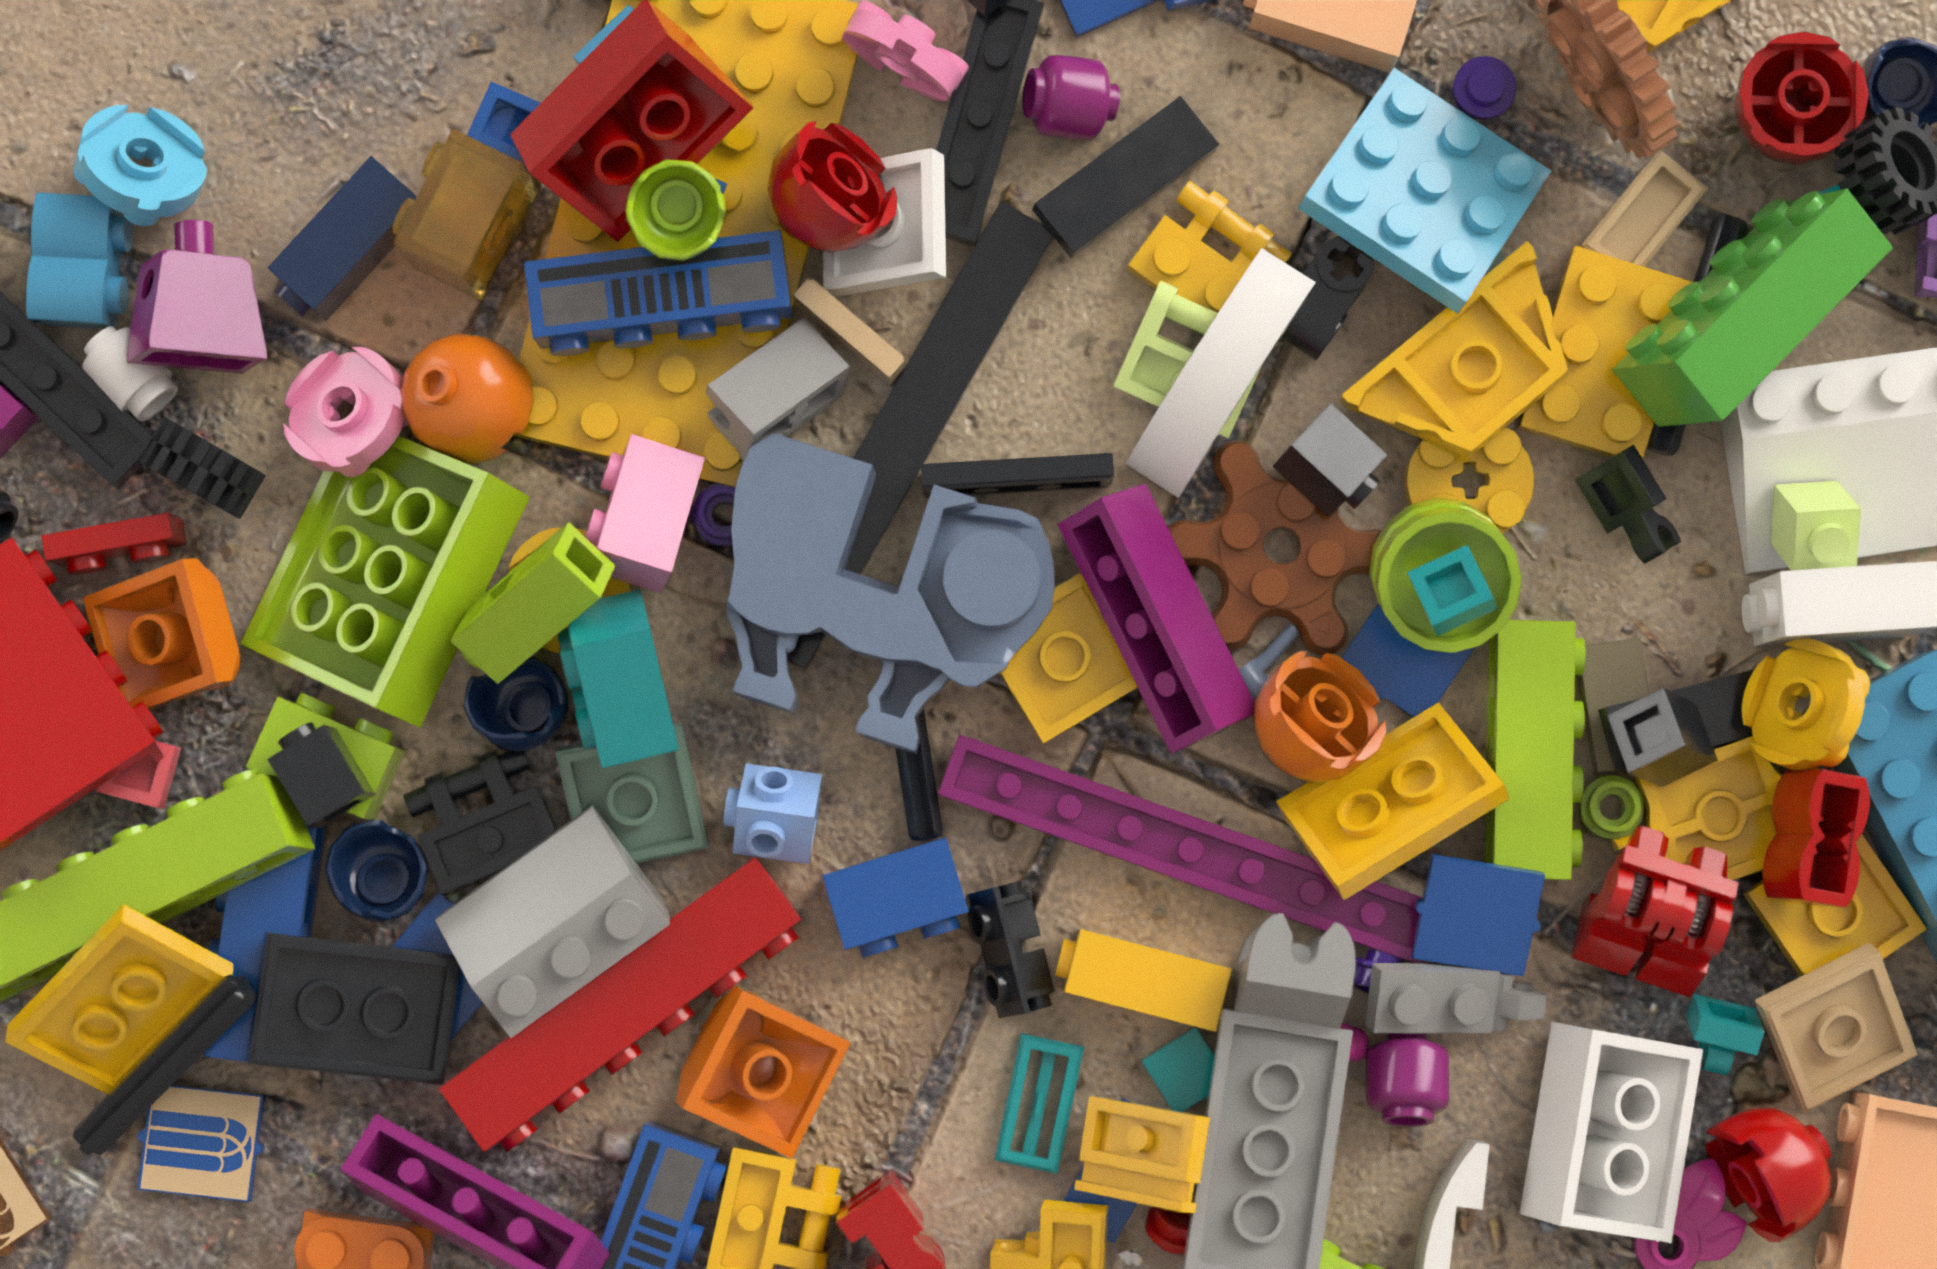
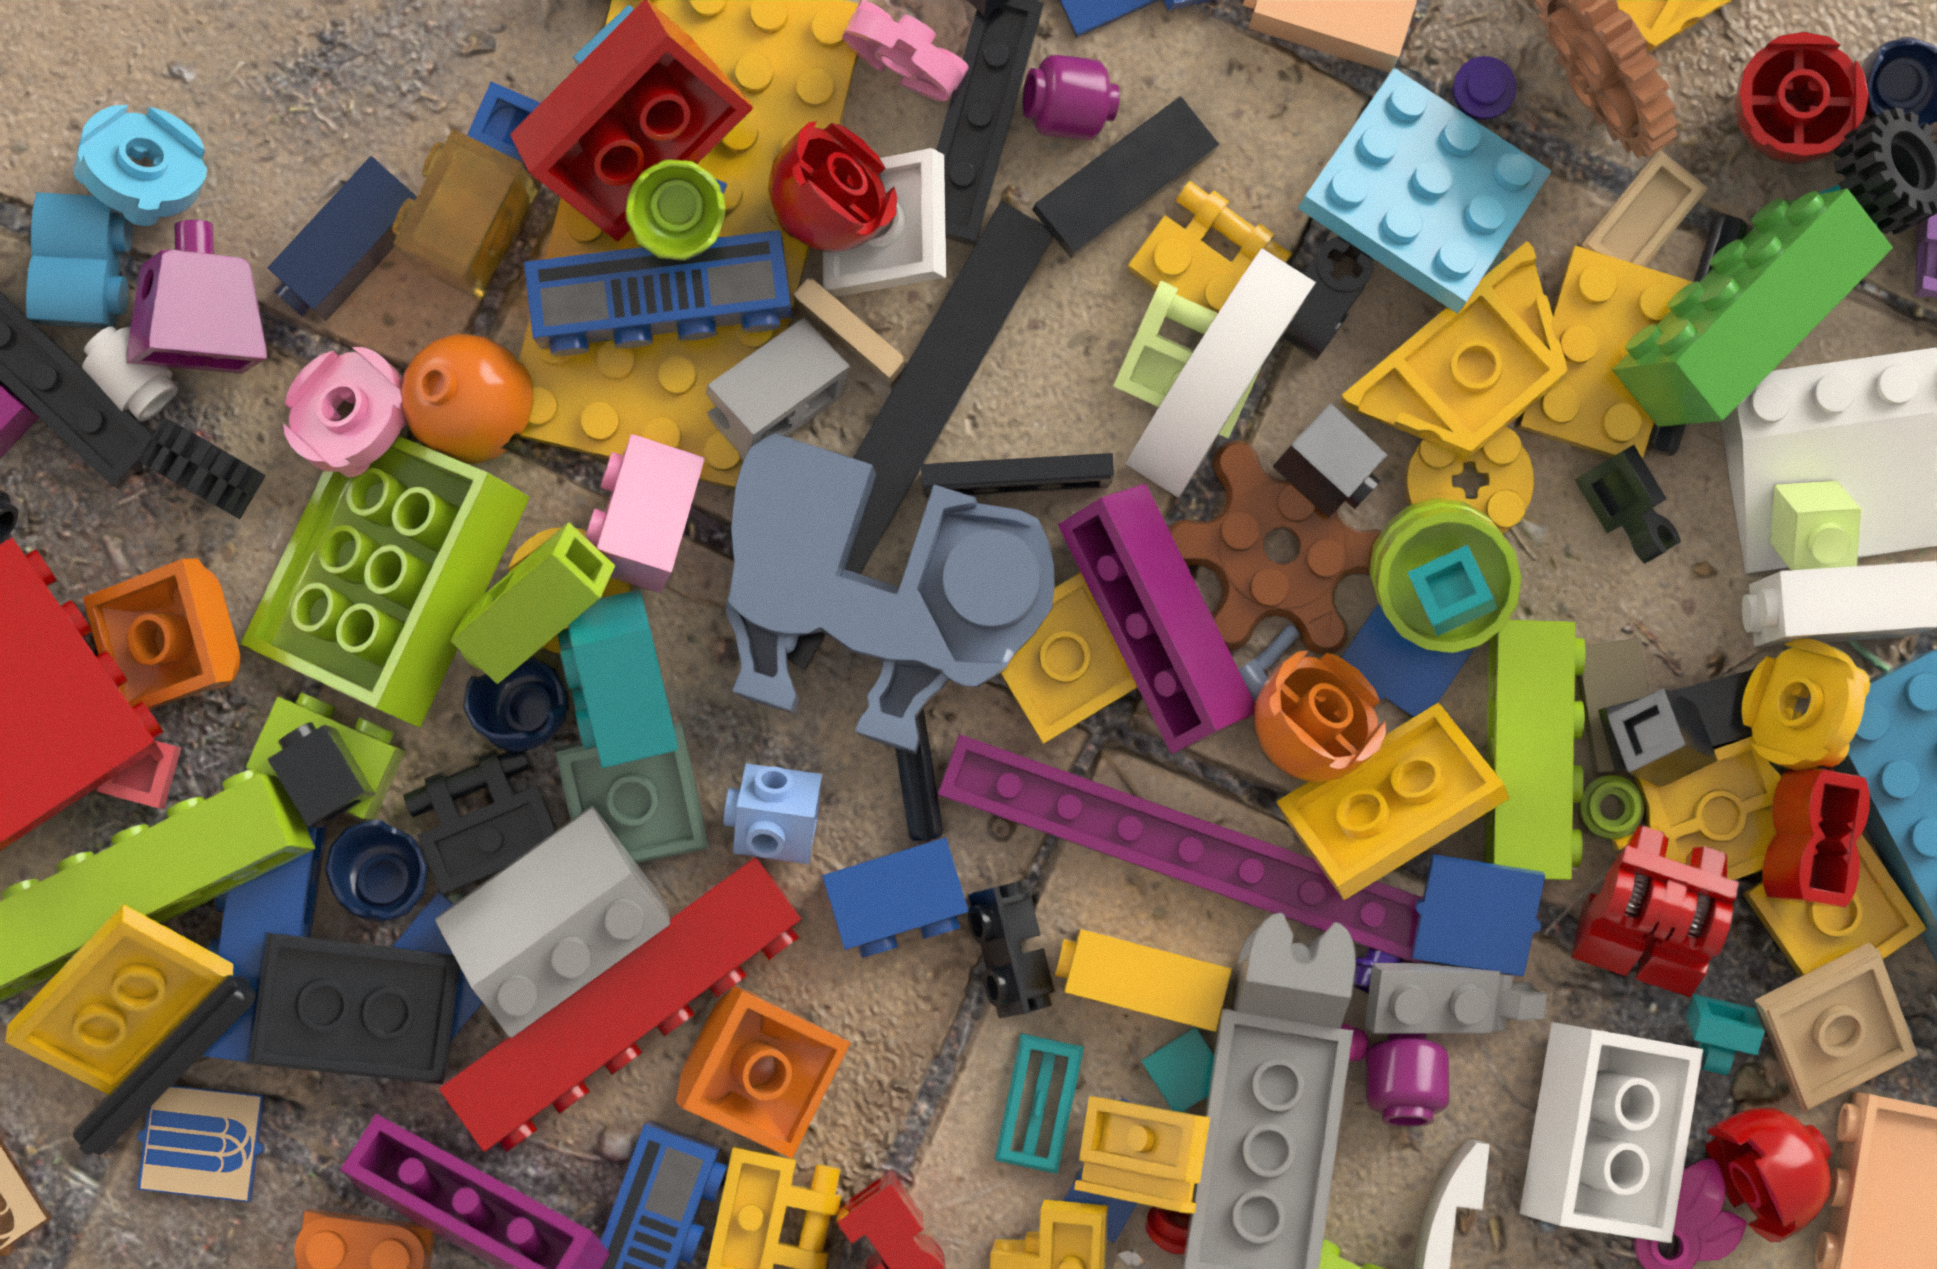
(88, 547): red plate -> none
(703, 513): dark purple plate -> none

